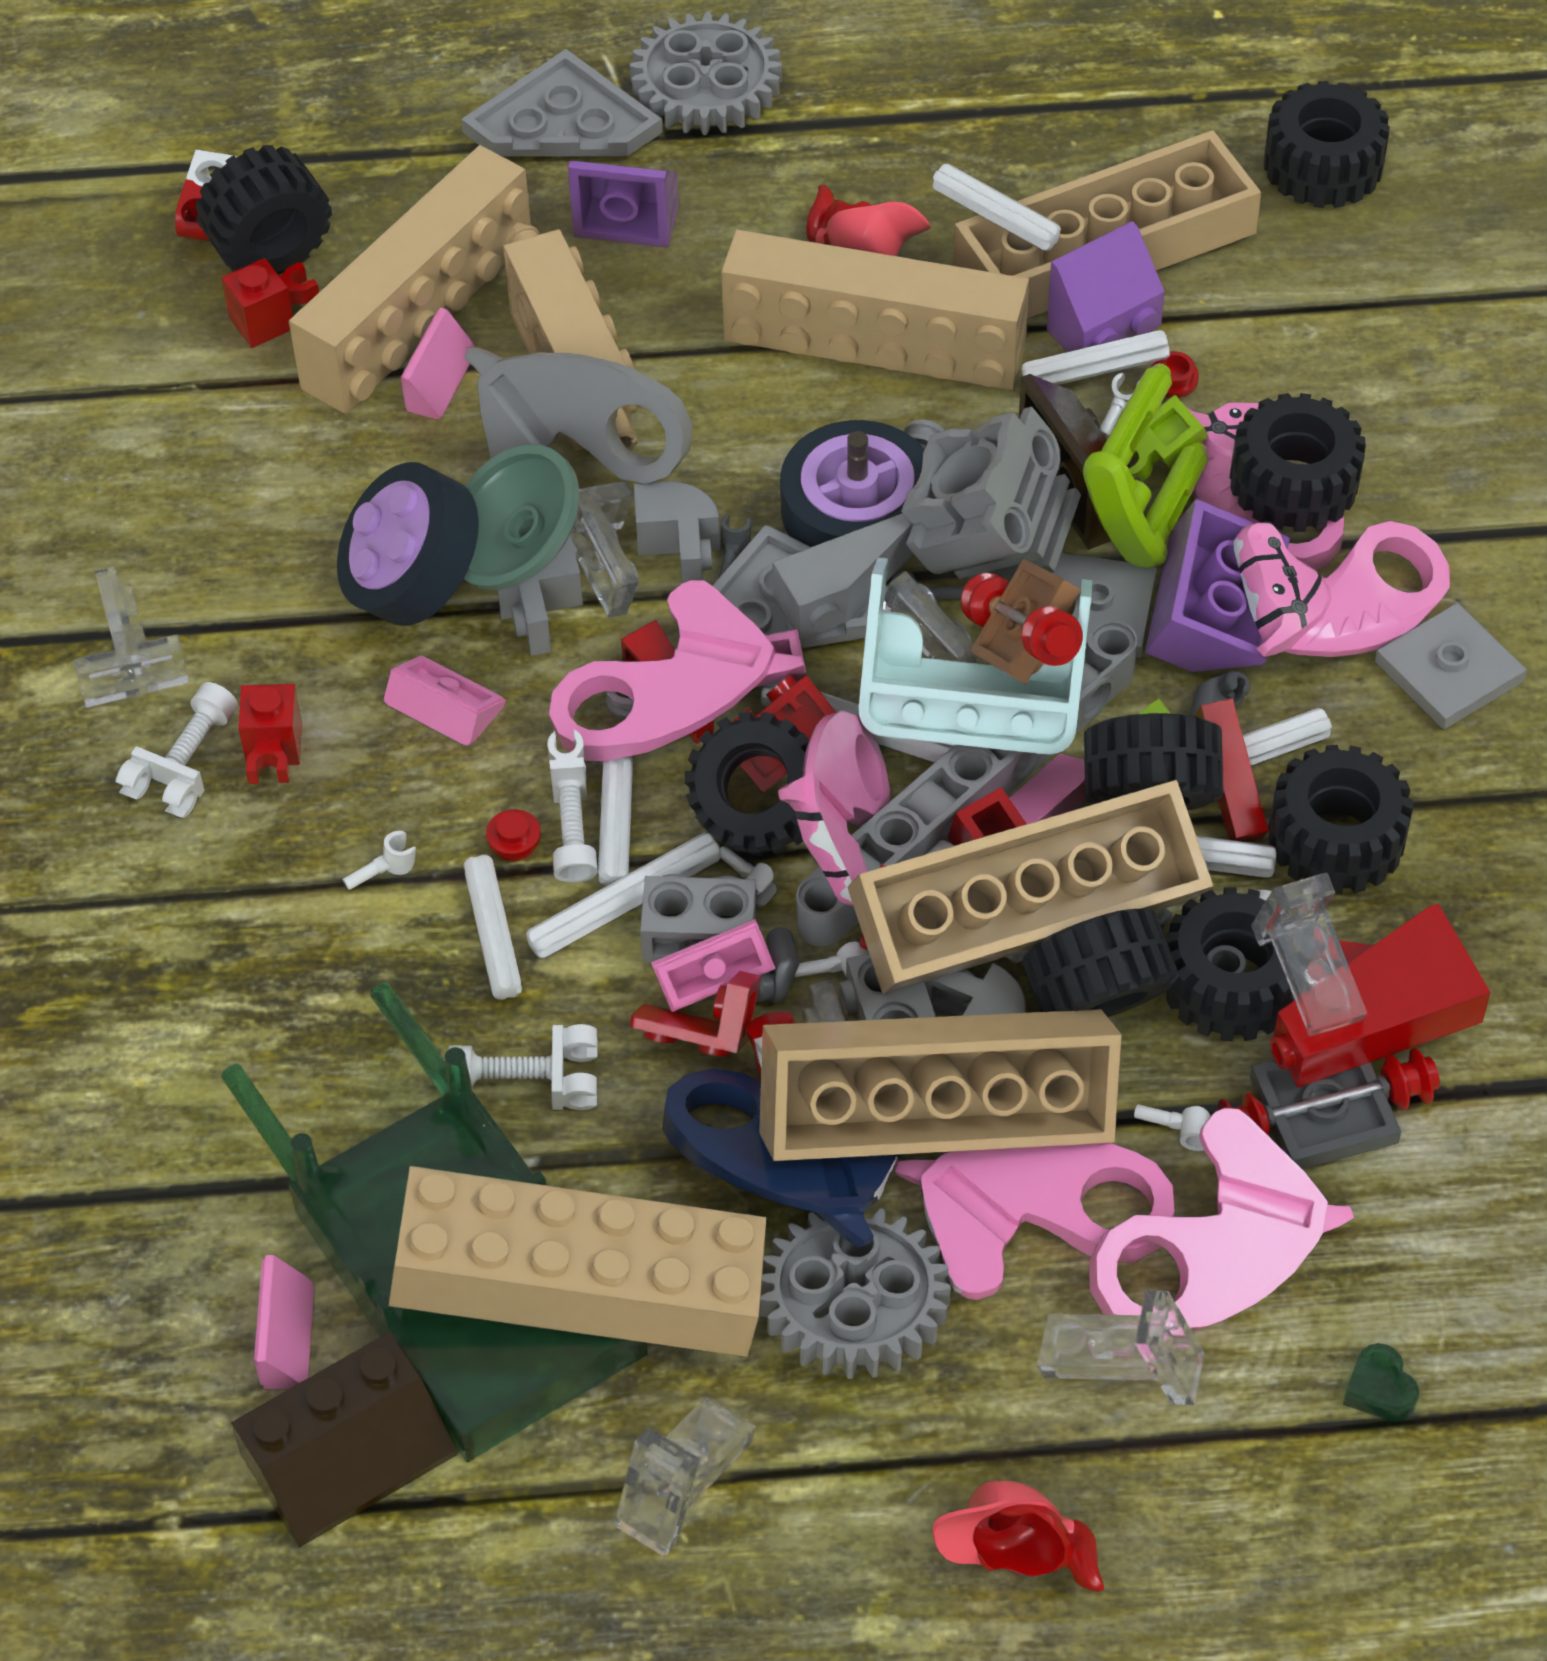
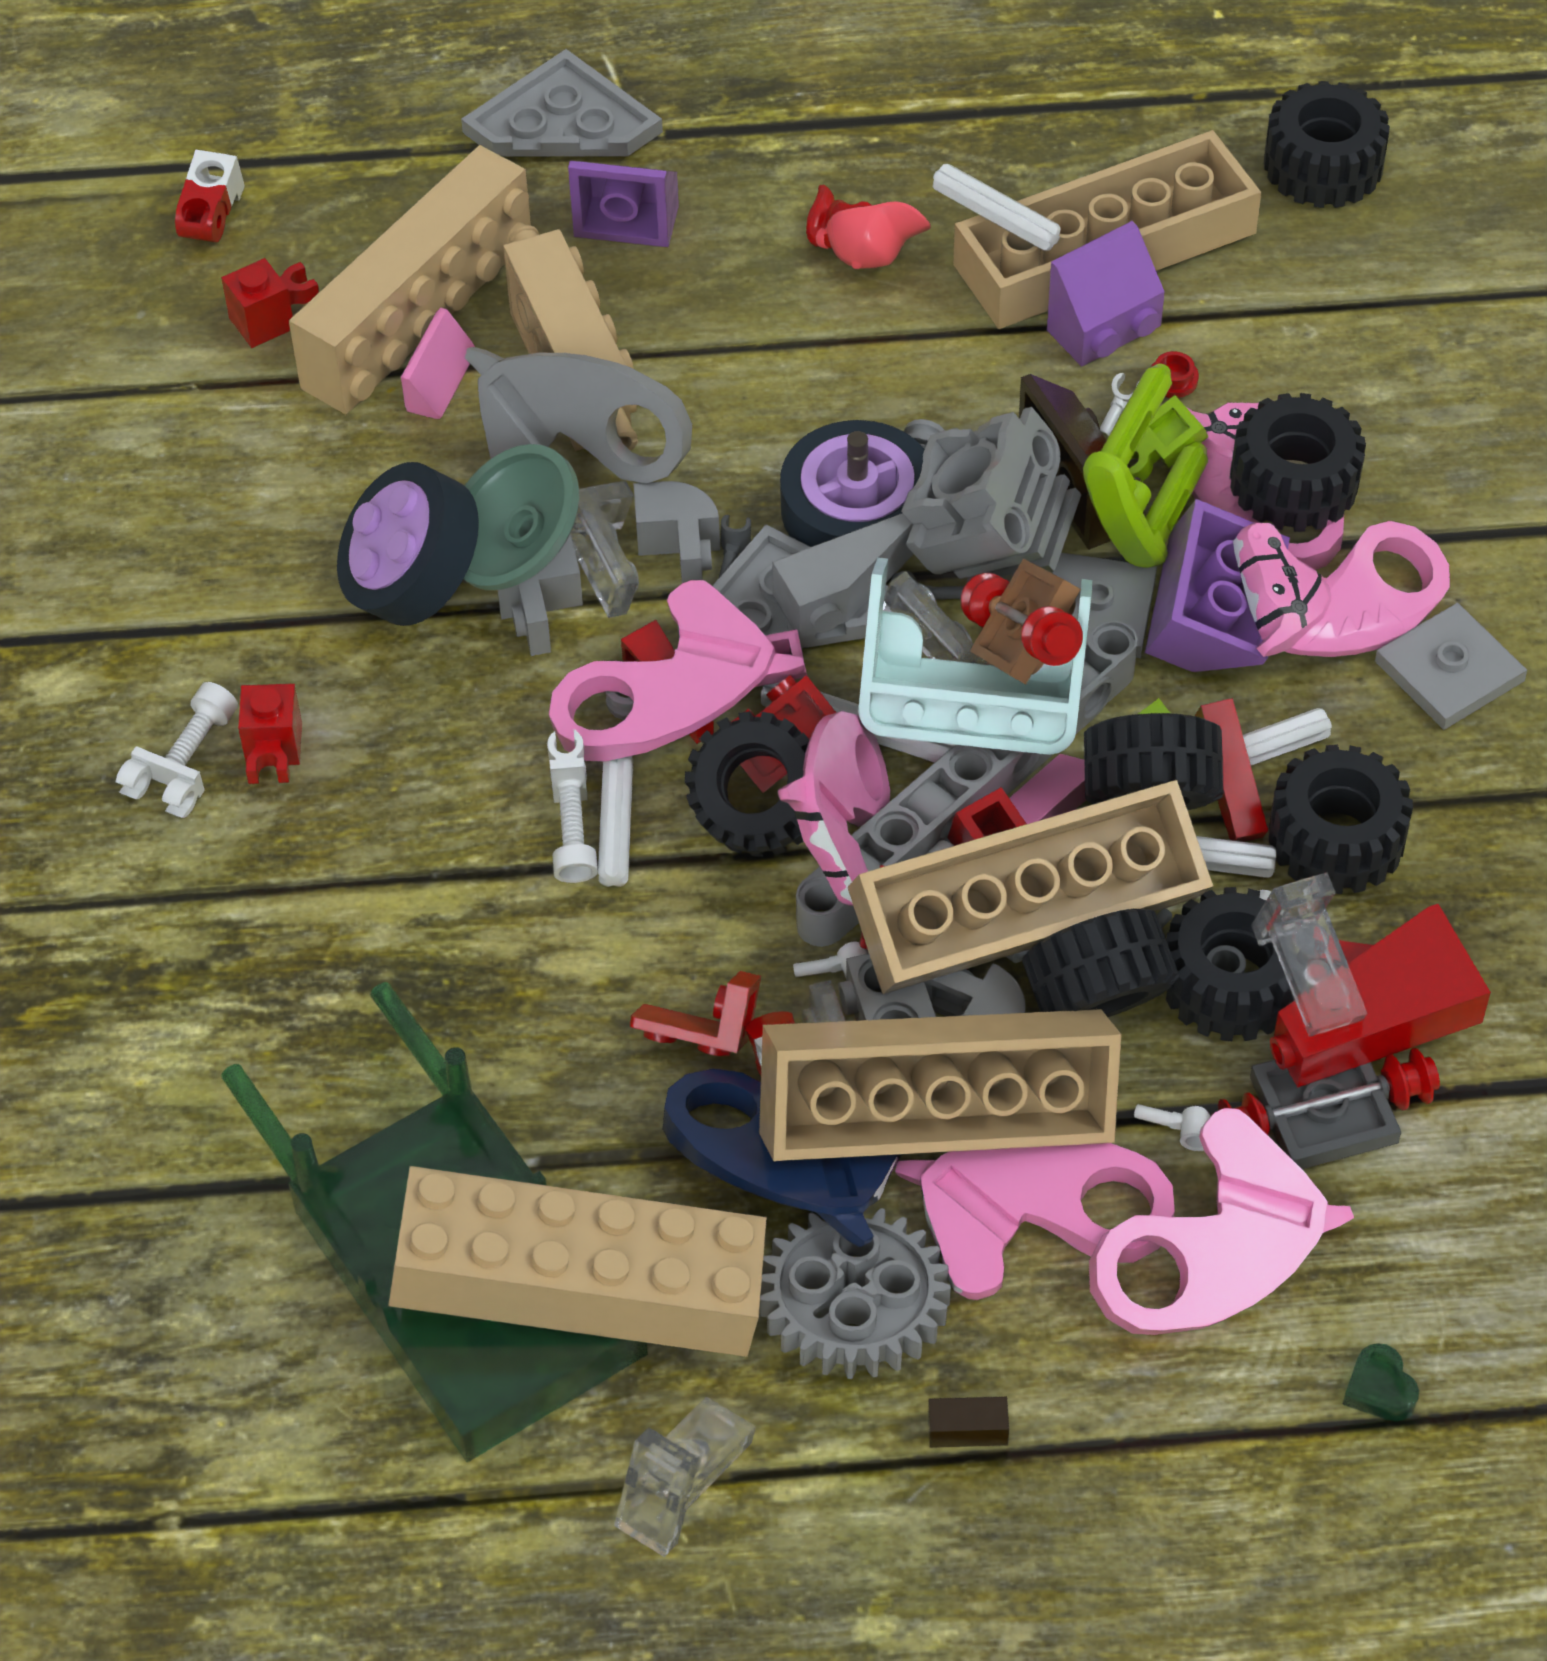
(134, 664): clear bracket -> none
(263, 209): black tyre -> none
(283, 1325): bright pink slope -> none
(343, 1439): dark brown slope -> none
(391, 860): white hand -> none
(442, 699): bright pink slope -> none
(492, 927): white axle -> none
(513, 834): red plate -> none
(574, 1091): white bar -> none
(619, 896): white axle -> none
(698, 910): light grey brick -> none
(703, 967): bright pink slope -> none
(706, 72): light grey gear -> none
(761, 872): white hand -> none
(783, 951): dark grey arm -> none
(874, 309): tan brick -> none
(968, 1422): none -> dark brown piece
(1019, 1532): red hair -> none
(1100, 358): white axle -> none
(1126, 1347): clear bracket -> none
(1220, 688): dark grey arm -> none

